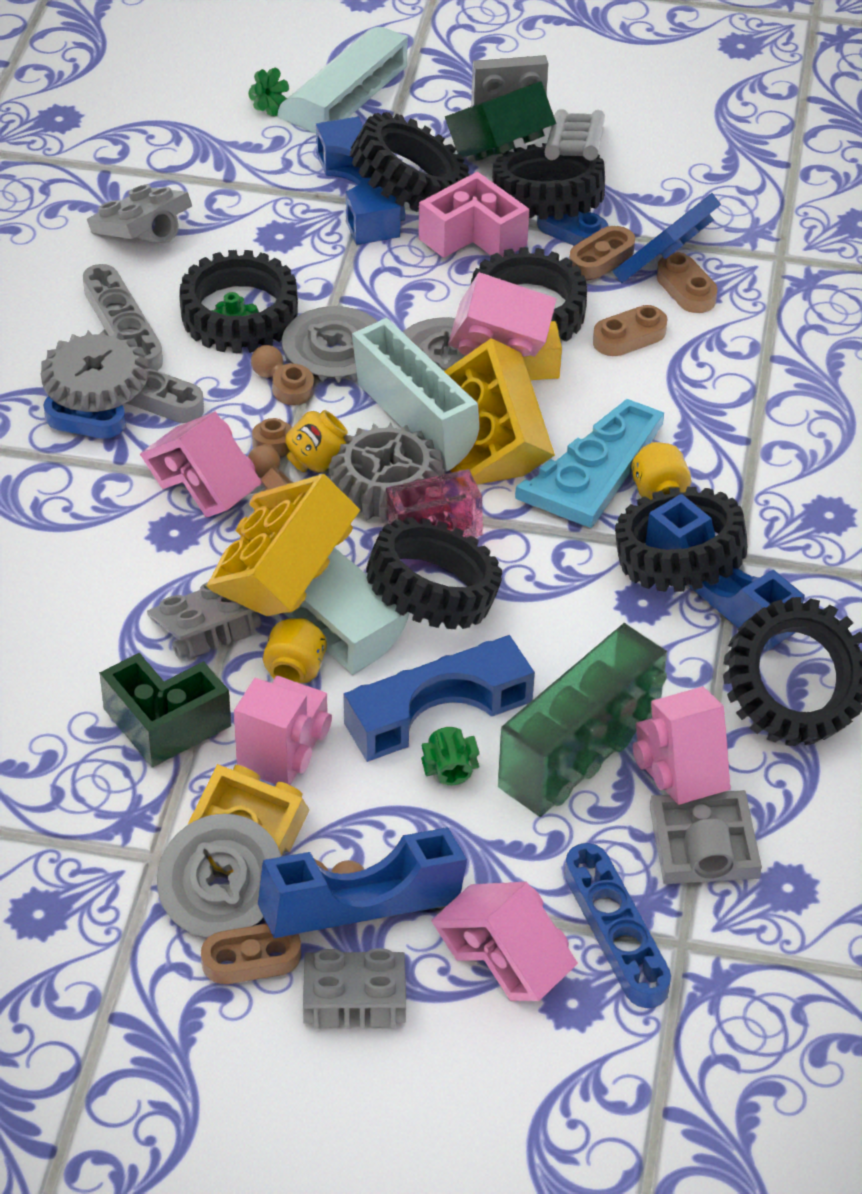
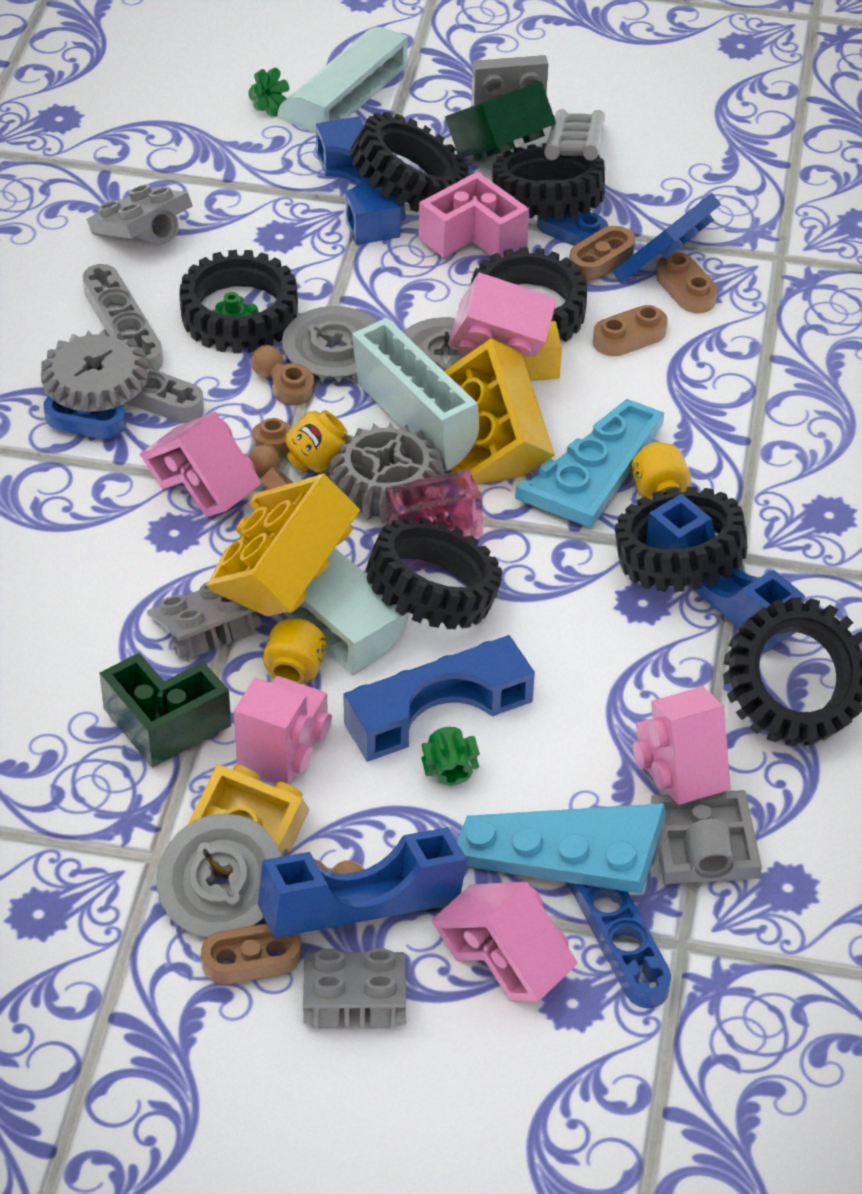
(575, 846): none -> medium azure wing
(580, 720): clear green brick -> none

